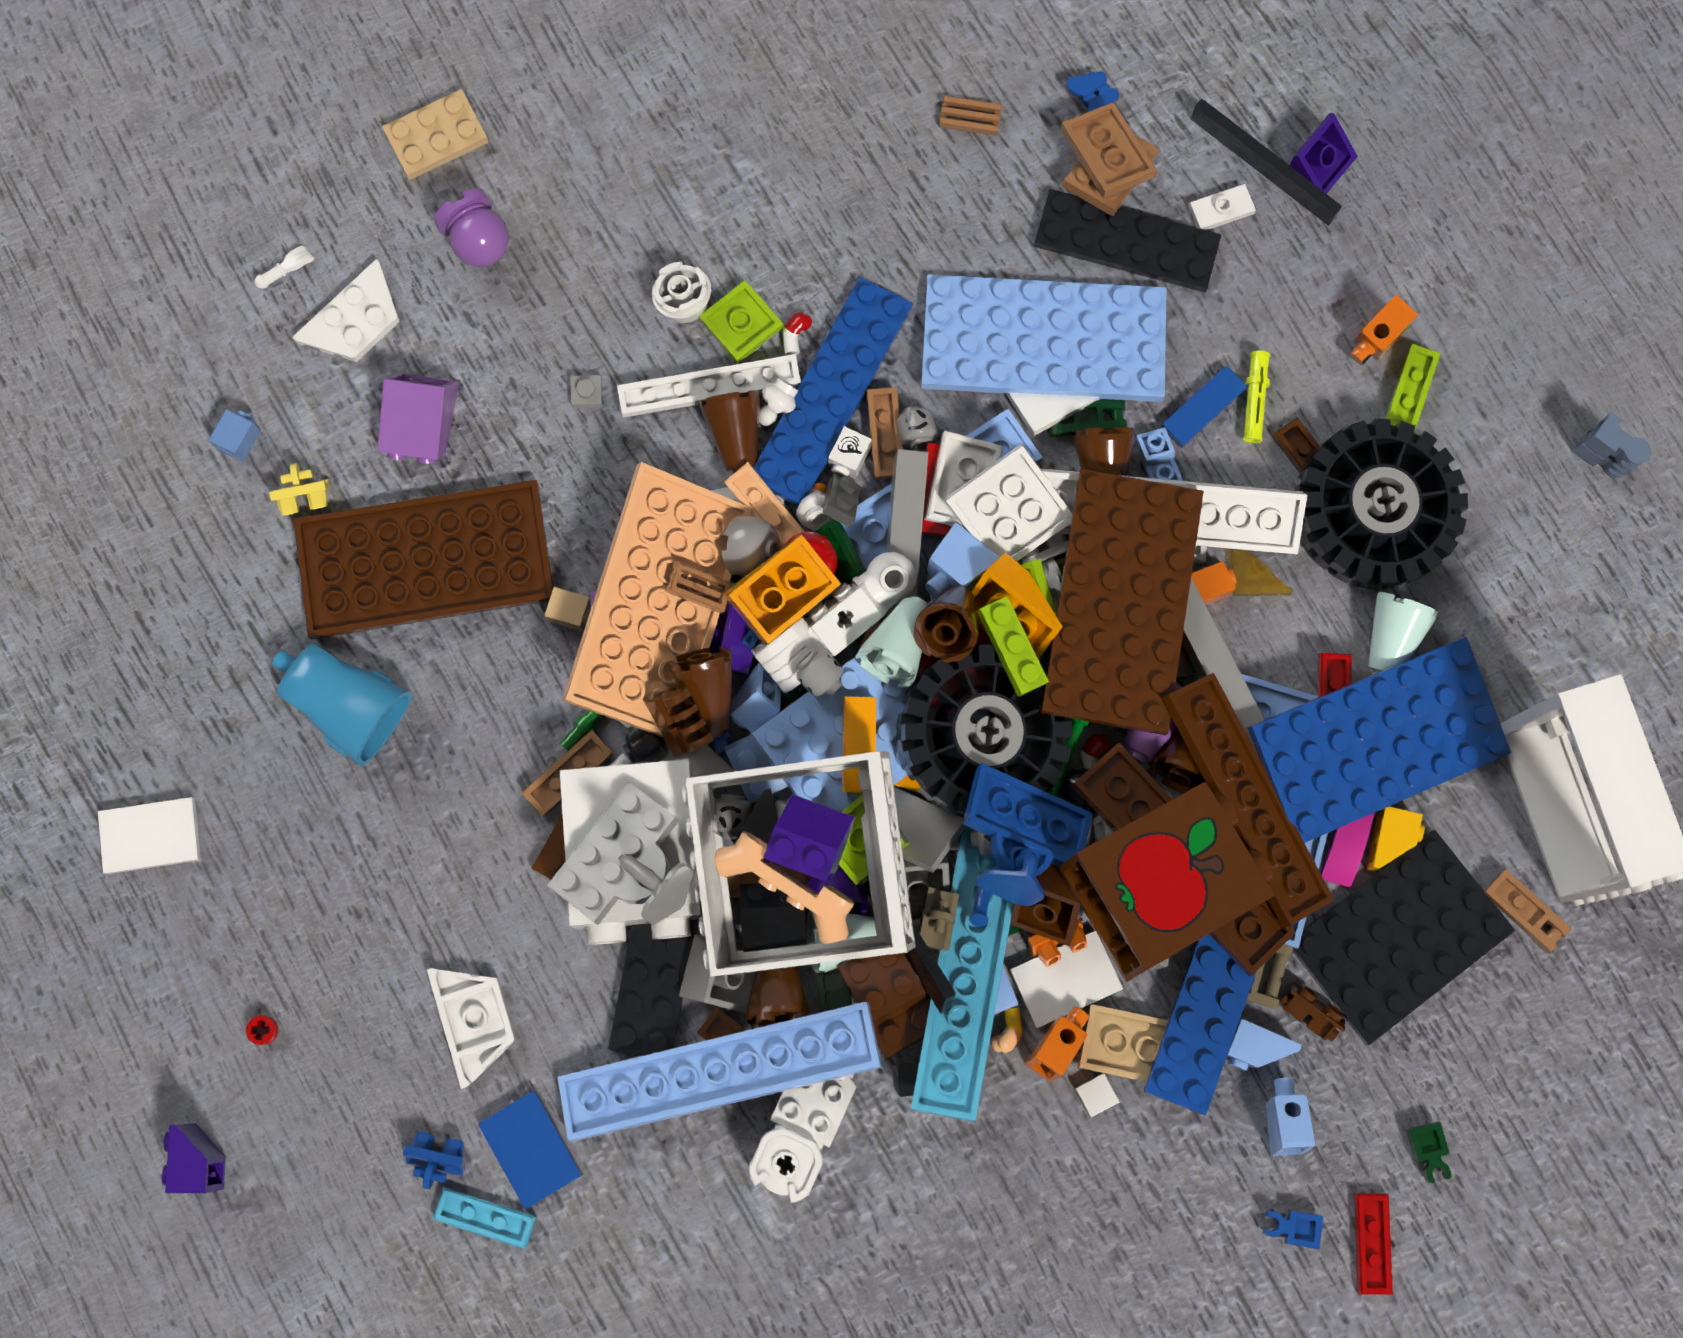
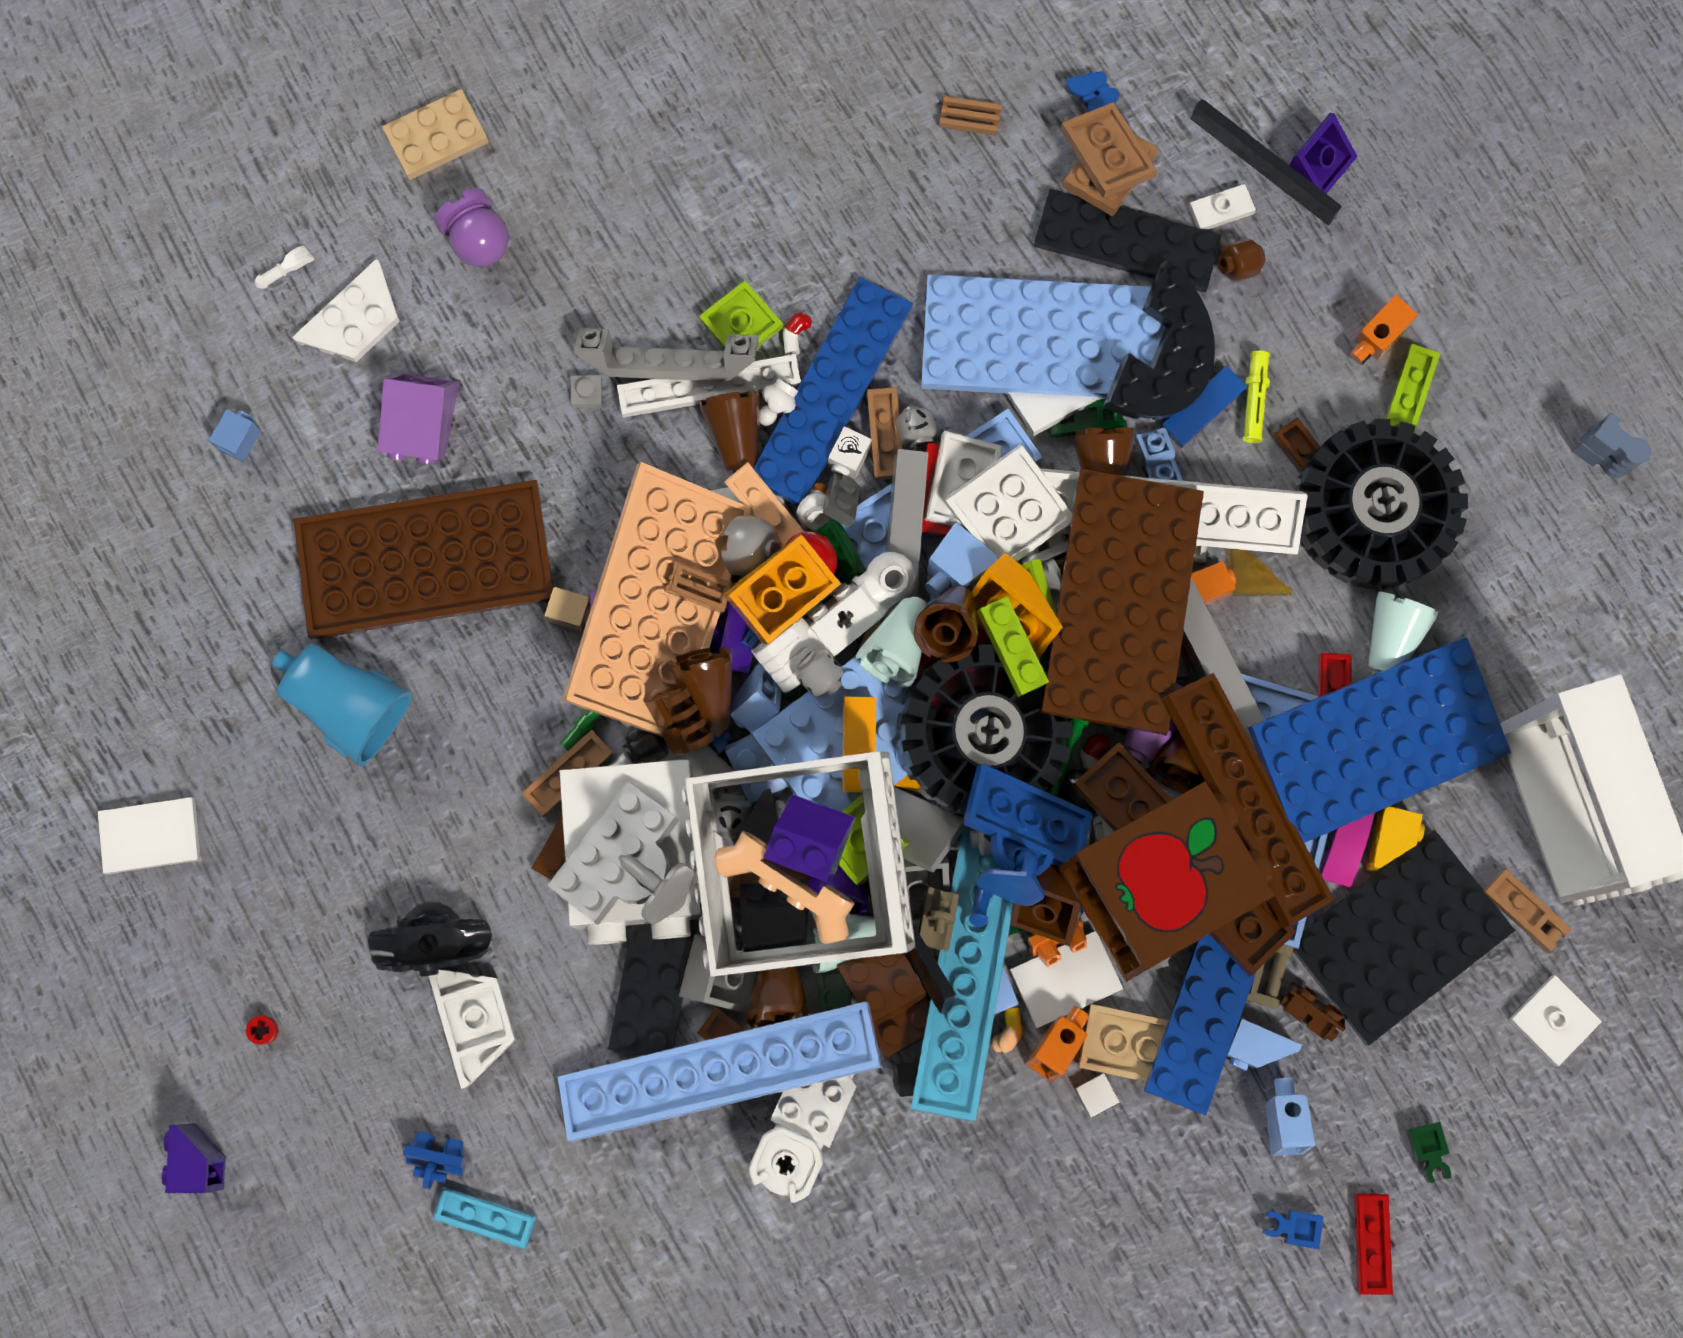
(286, 497): light yellow hips -> none
(458, 940): none -> black piece
(530, 1149): blue tile -> none
(658, 363): none -> light grey slope
(681, 292): white cone -> none
(1181, 359): none -> black plate
(1241, 260): none -> reddish brown head
(1555, 1020): none -> white plate

